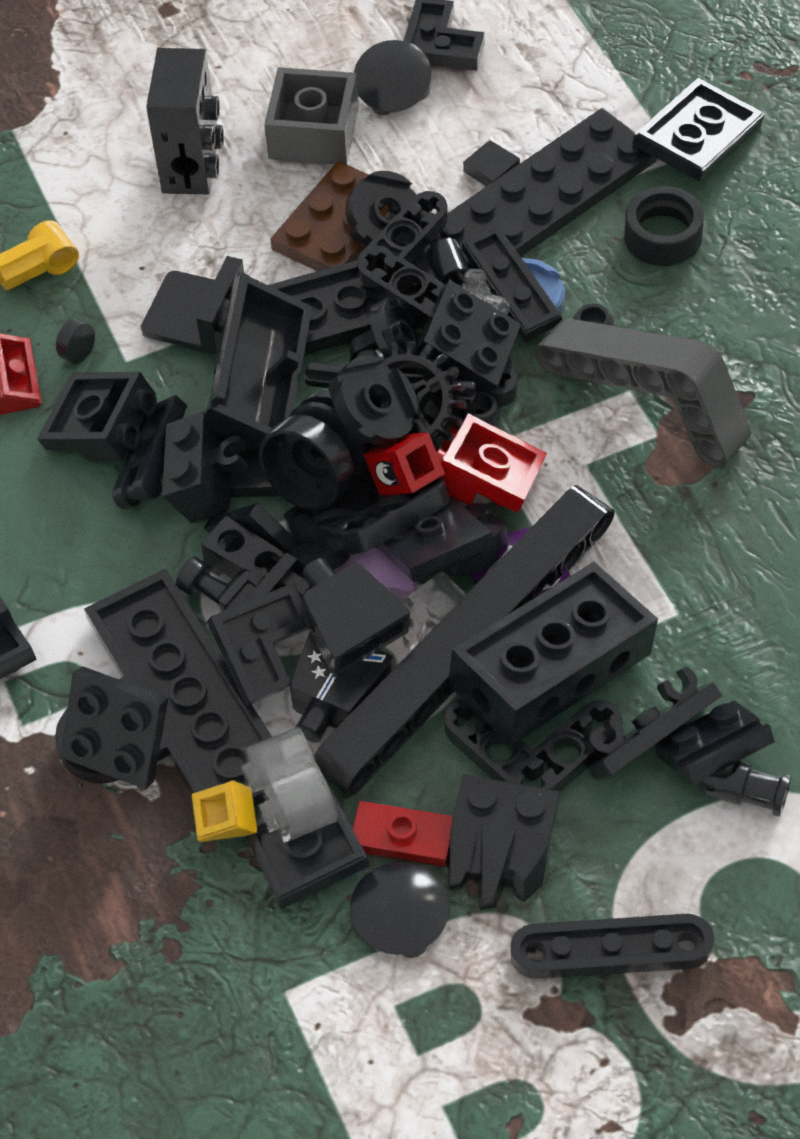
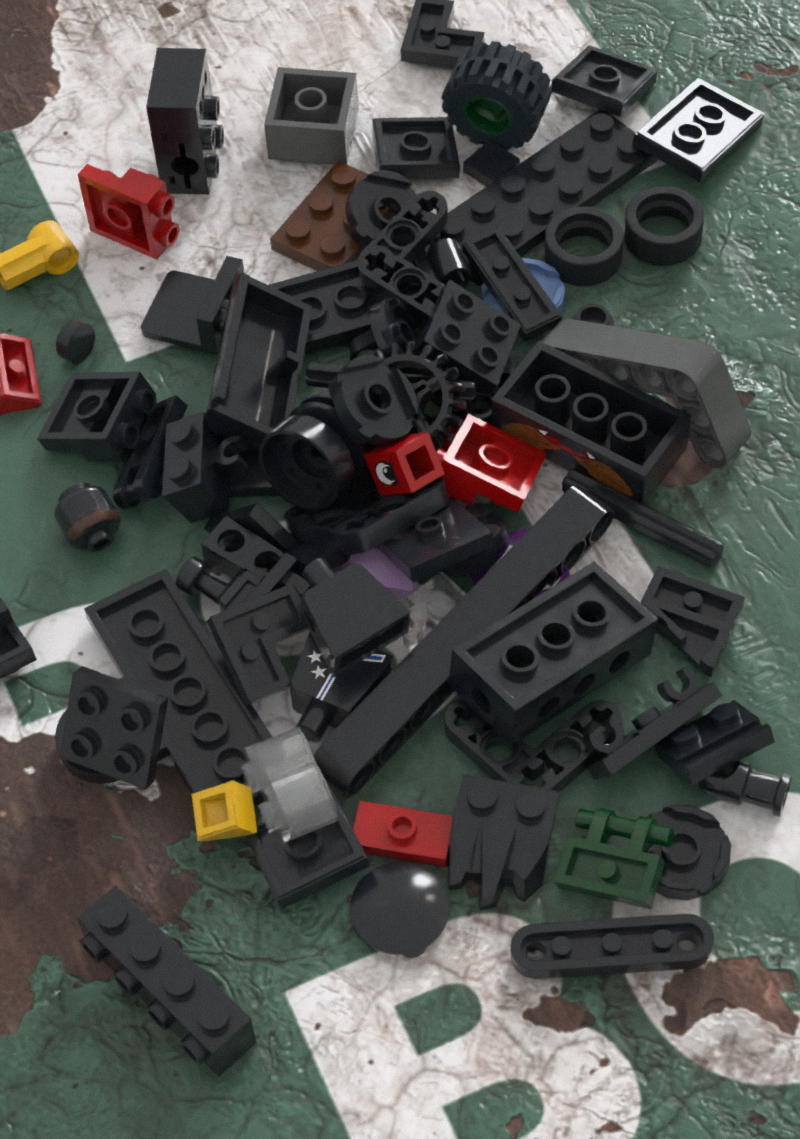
(87, 517): none -> black head
(129, 209): none -> red plate
(167, 980): none -> black brick
(392, 76): black dish -> none
(416, 147): none -> black plate
(476, 284): clear arm -> none
(496, 95): none -> black wheel
(584, 222): none -> black tyre
(591, 421): none -> black brick
(604, 80): none -> black plate
(609, 870): none -> dark green plate
(649, 520): none -> black axle
(693, 615): none -> black wing
(697, 855): none -> black tile

